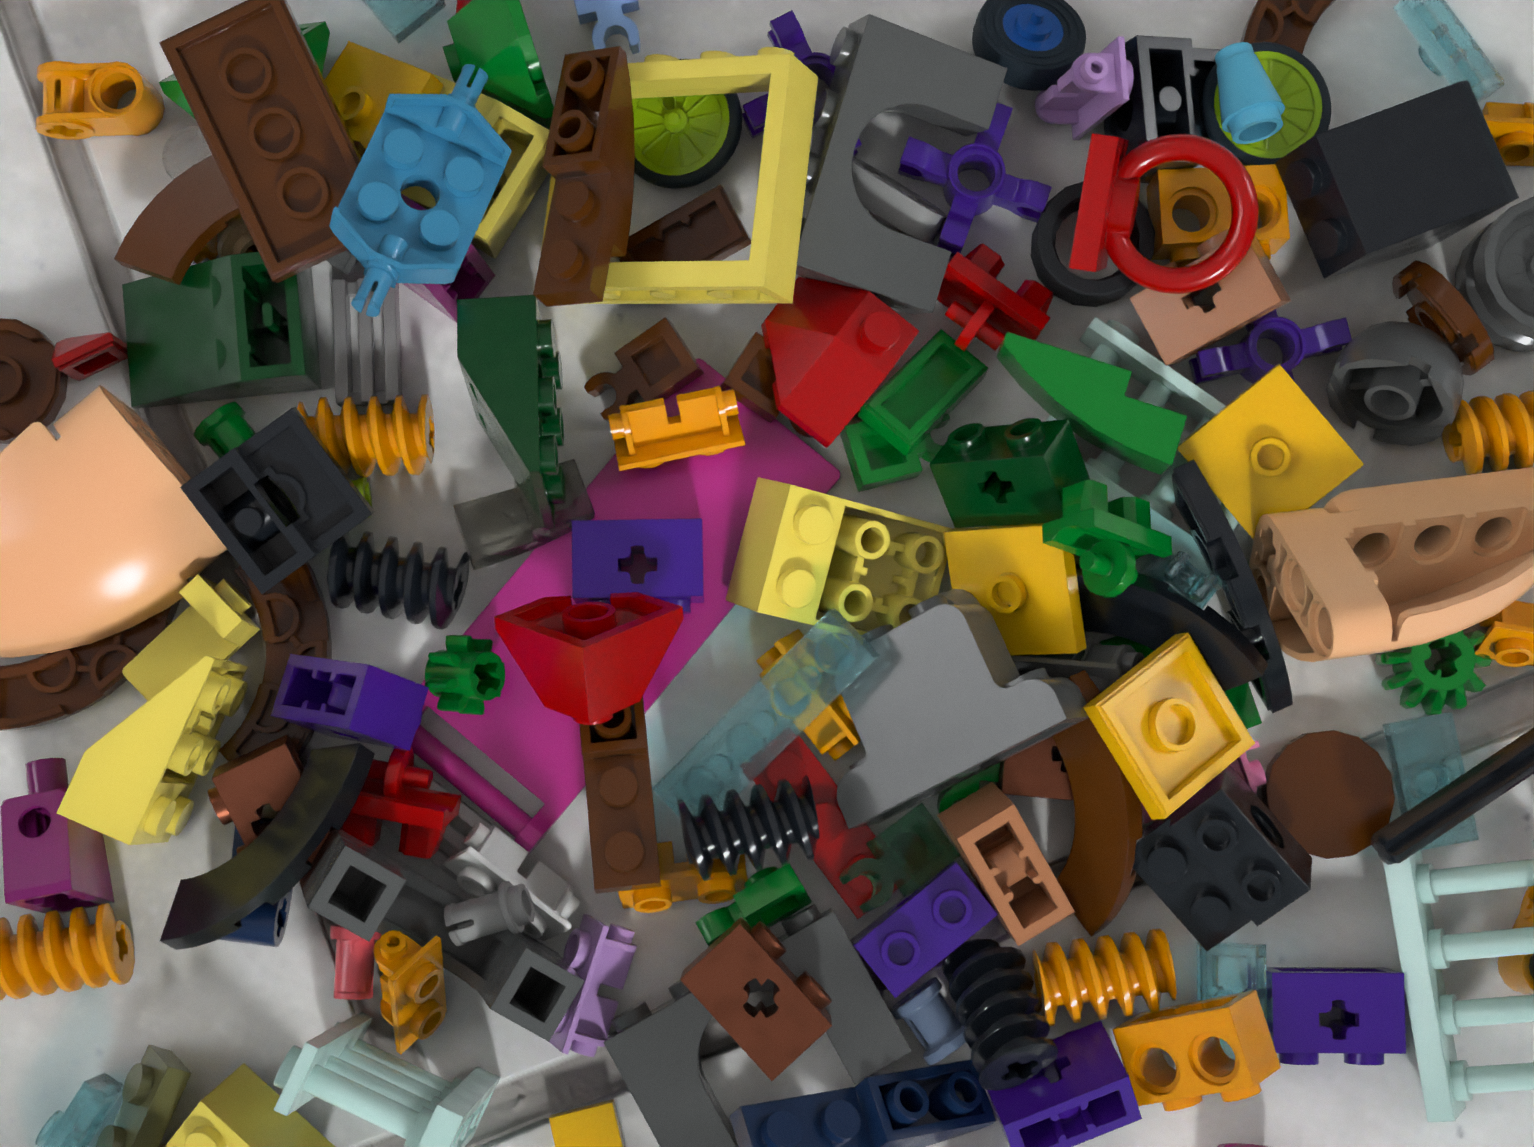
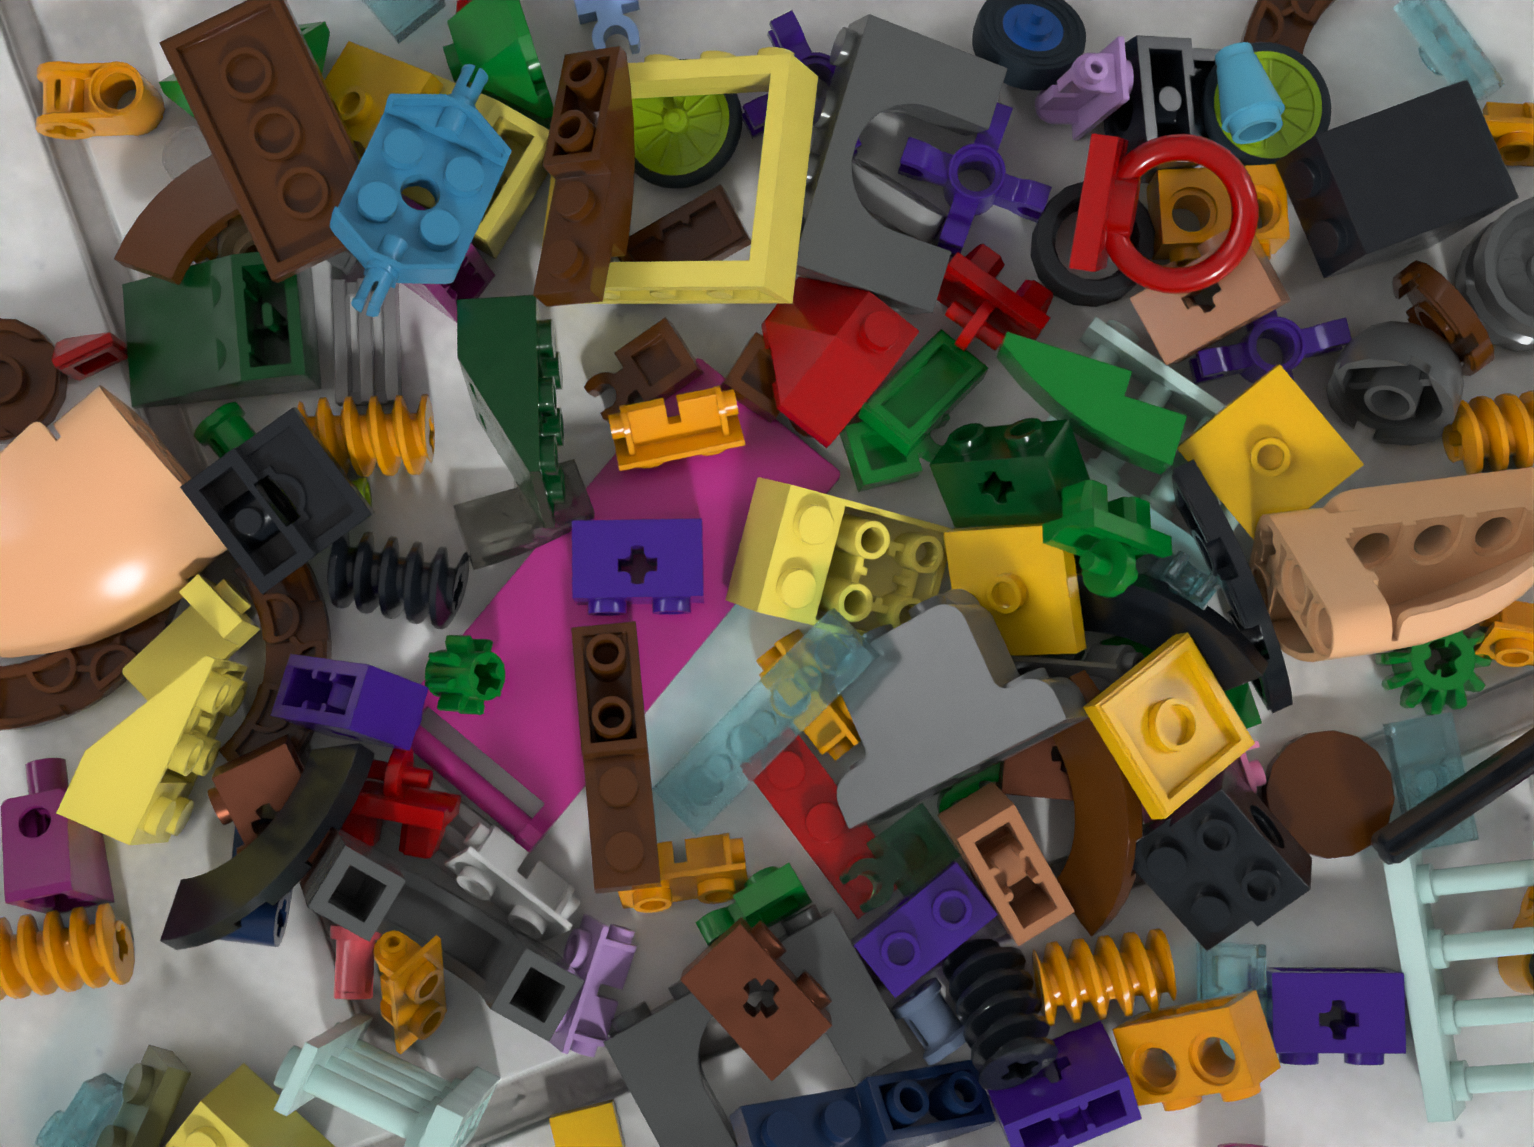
(490, 913): light grey pin -> none
(590, 654): red slope -> none
(750, 828): black piece -> none

